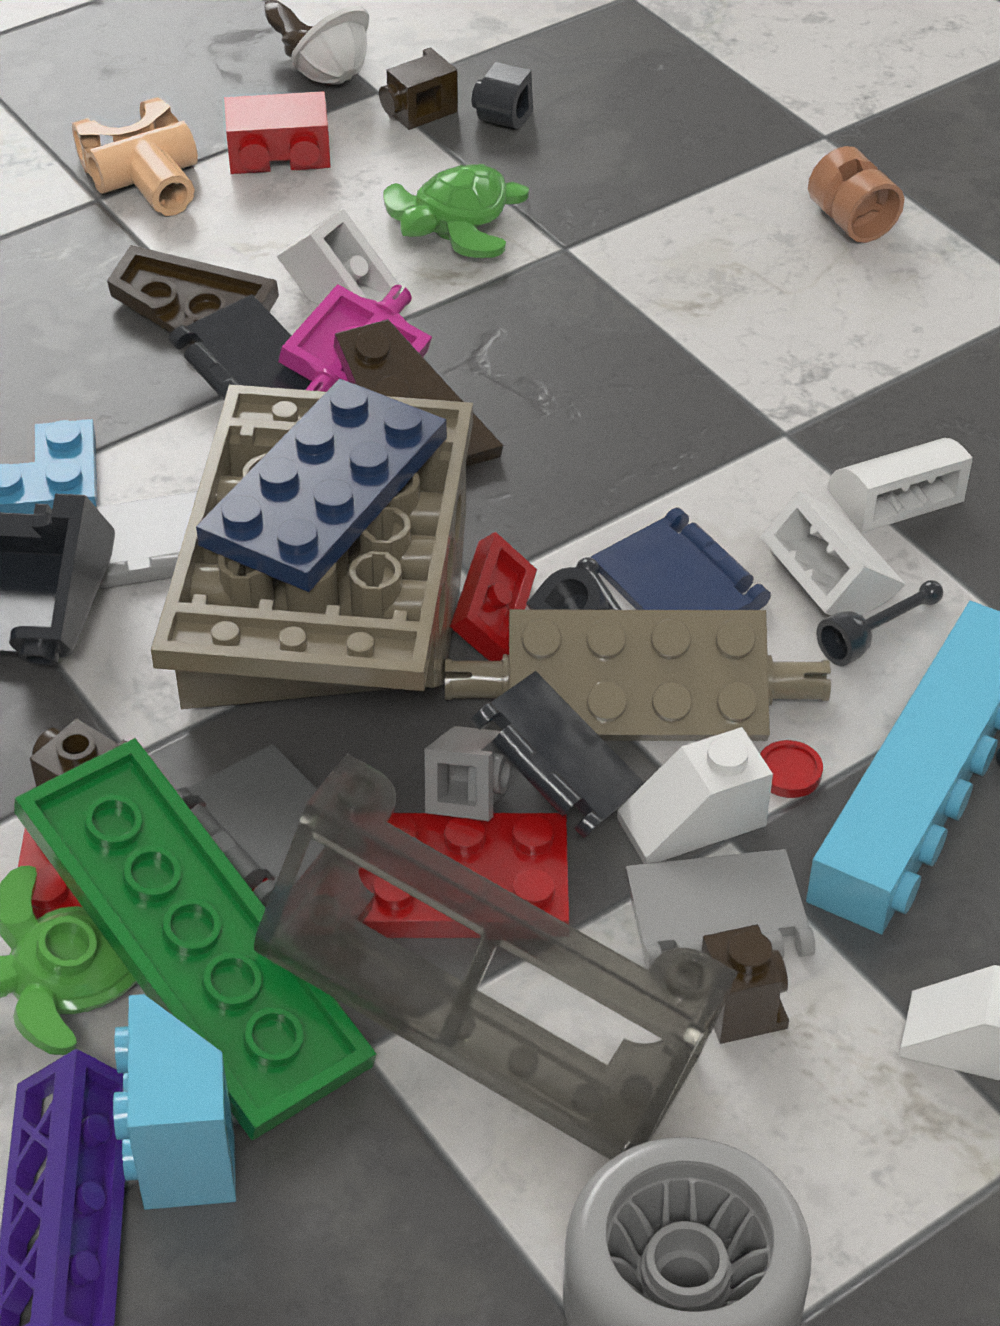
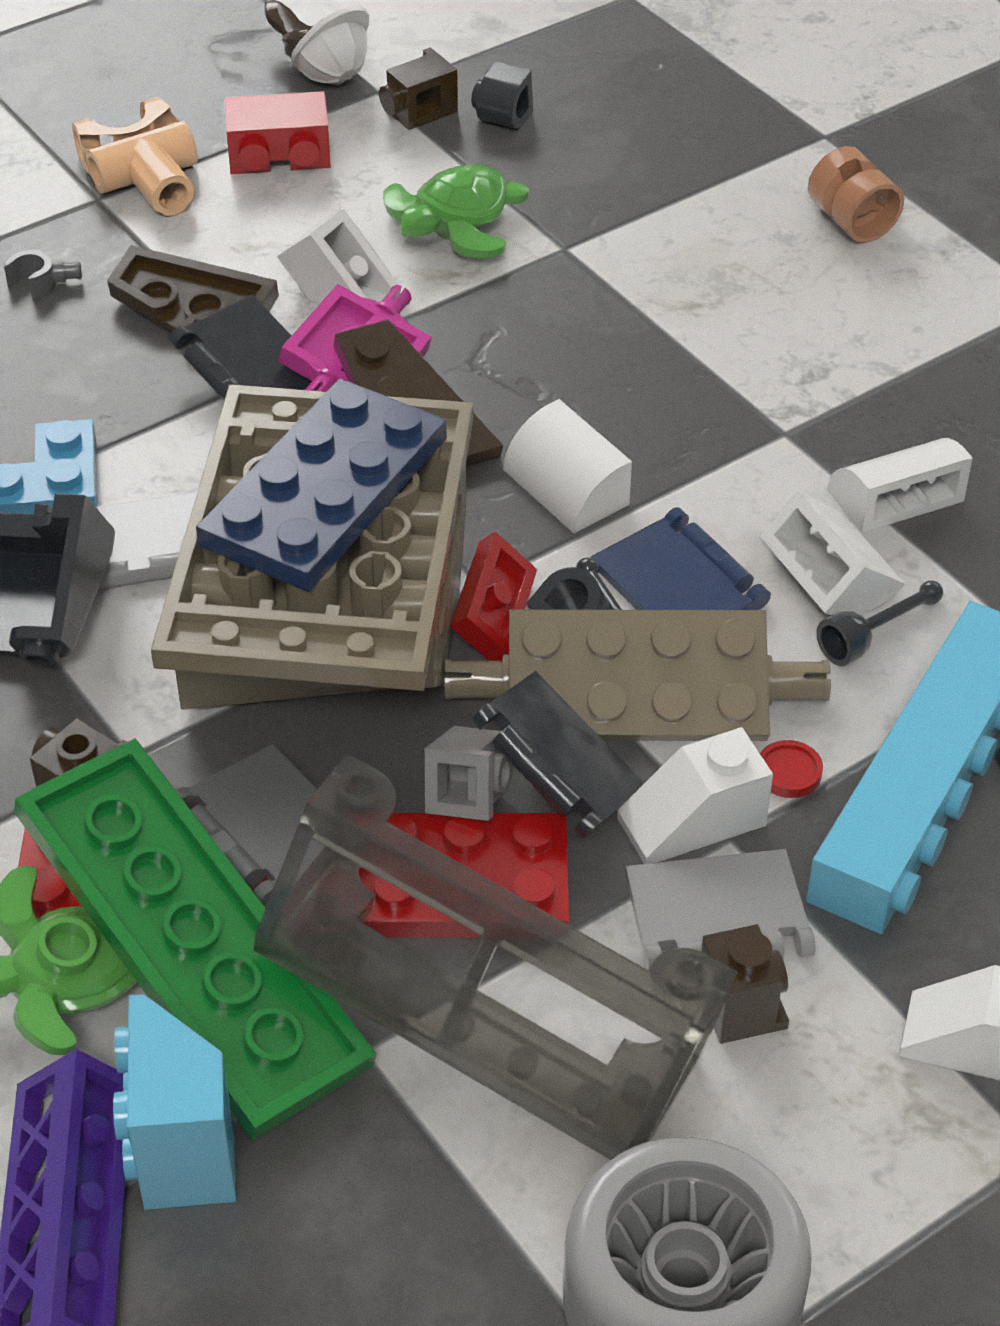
(41, 269): none -> dark grey piece
(569, 467): none -> white brick

